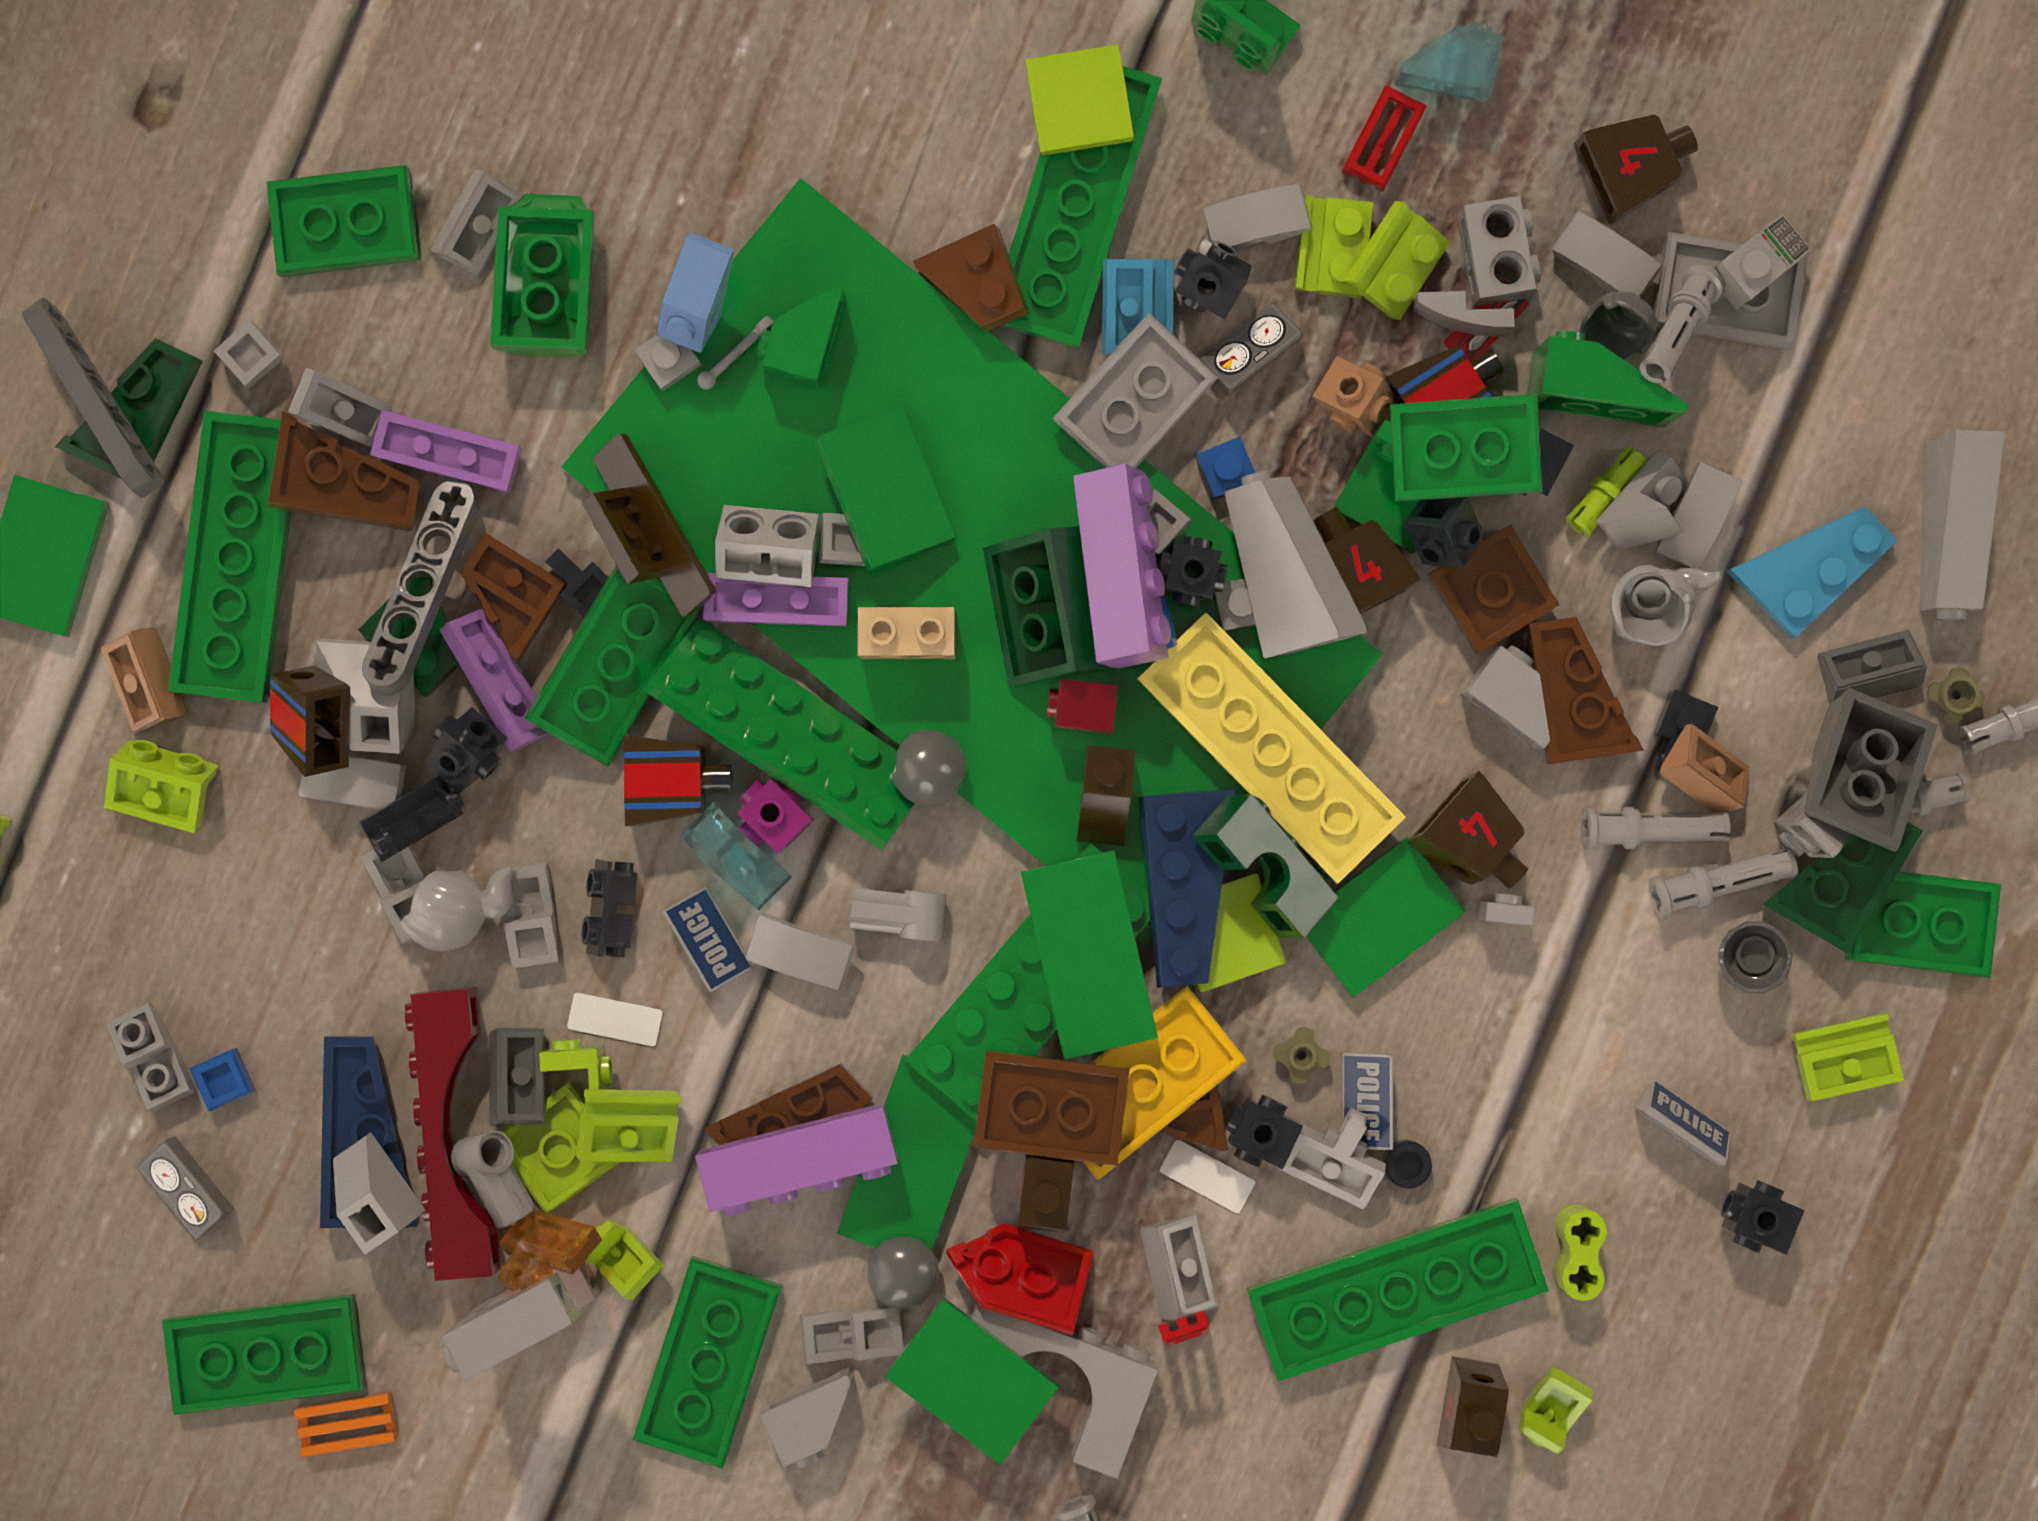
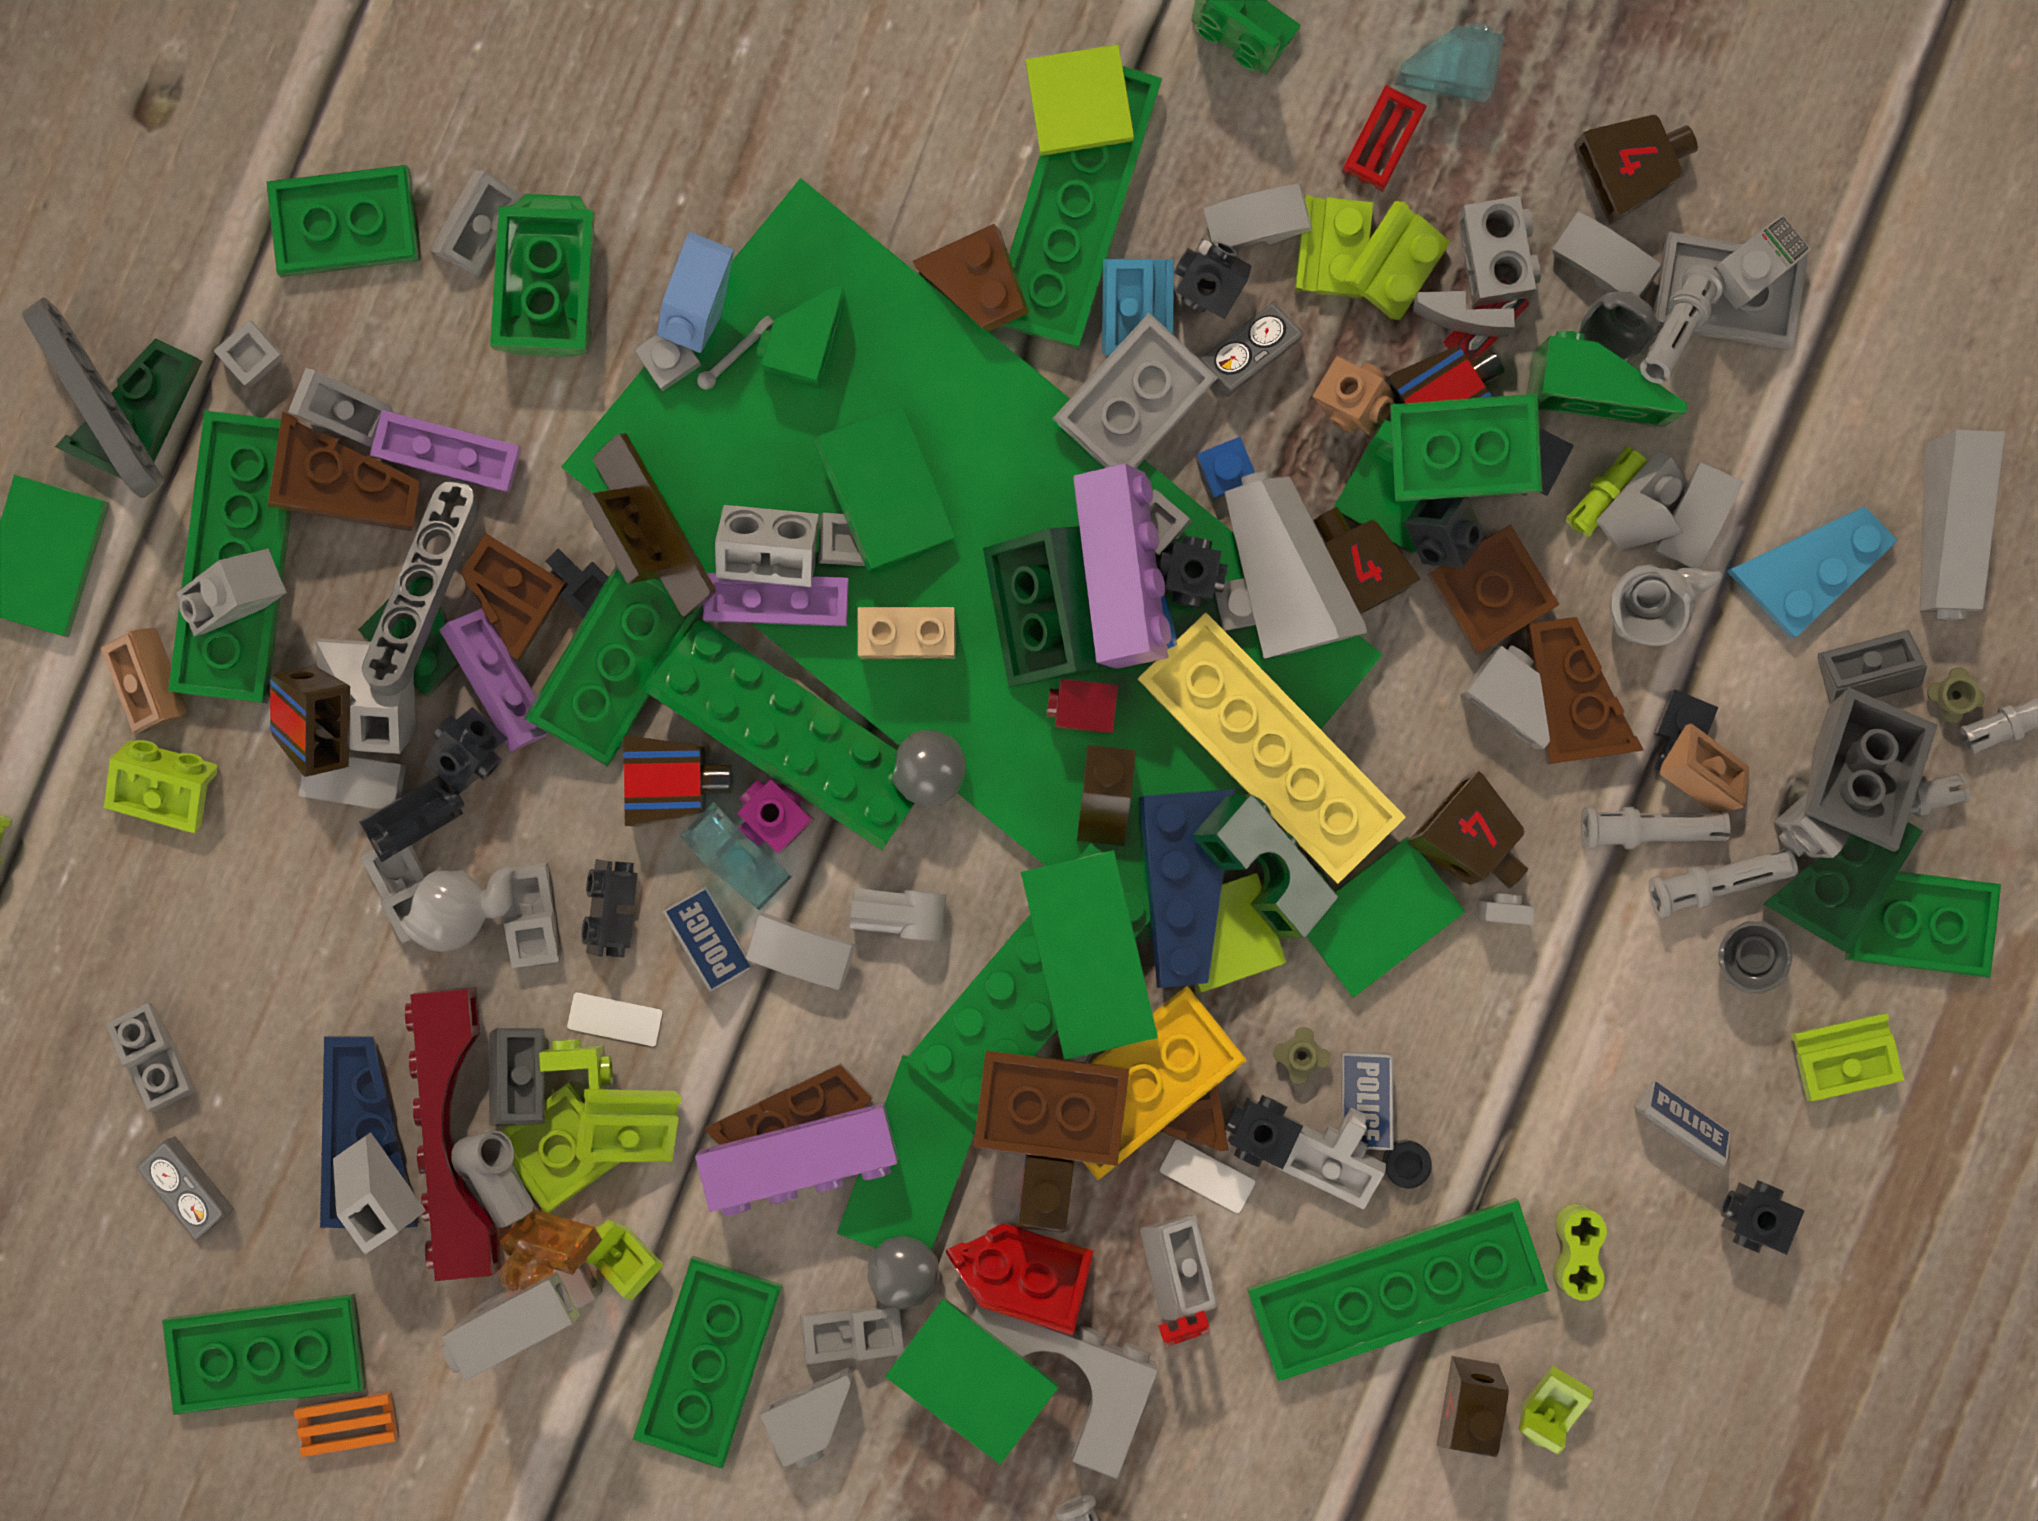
(222, 1079): blue tile -> none
(230, 591): none -> light grey slope

